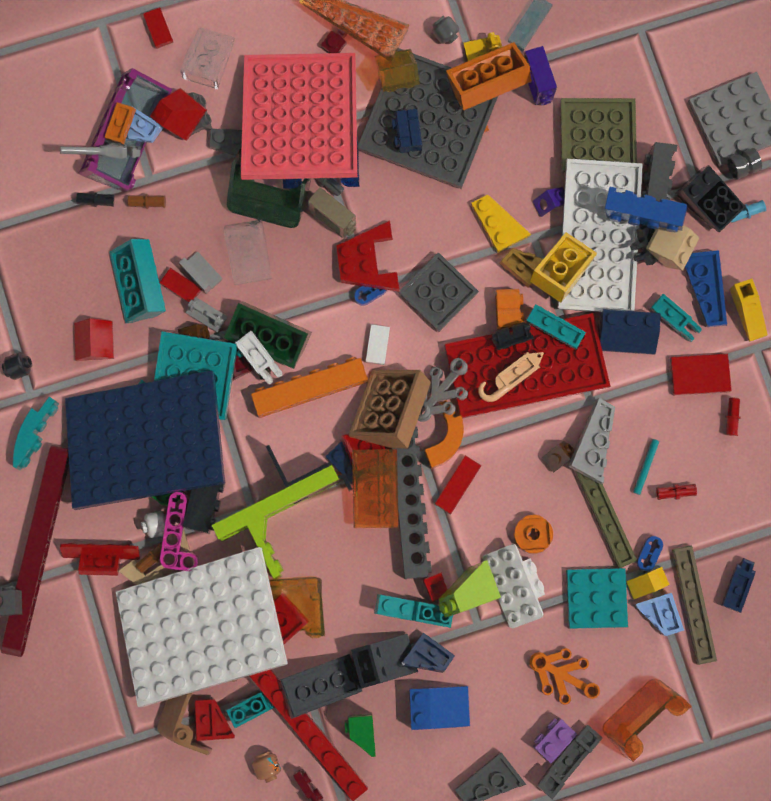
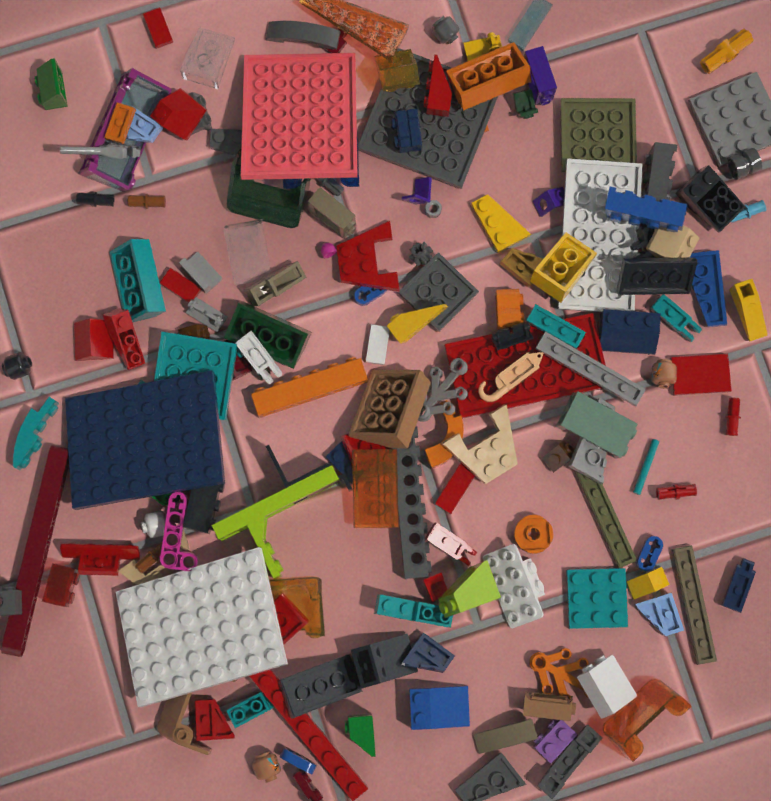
(51, 85): none -> green slope
(61, 585): none -> clear red brick
(124, 337): none -> red slope
(275, 284): none -> dark tan slope
(298, 761): none -> blue beam
(303, 32): none -> dark grey slope
(328, 250): none -> dark pink hinge
(408, 324): none -> yellow slope
(420, 253): none -> dark grey gear
(422, 191): none -> dark purple bracket
(435, 214): none -> light grey axle
(439, 91): none -> red slope
(449, 543): none -> hinge
(491, 455): none -> tan wing
(505, 736): none -> dark tan slope
(525, 103): none -> dark green bracket
(548, 706): none -> medium nougat window
(590, 369): none -> light grey plate
(597, 424): none -> sand green panel
(606, 685): none -> white brick
(656, 276): none -> black tile
(664, 373): none -> nougat head
(726, 51): none -> light orange piece

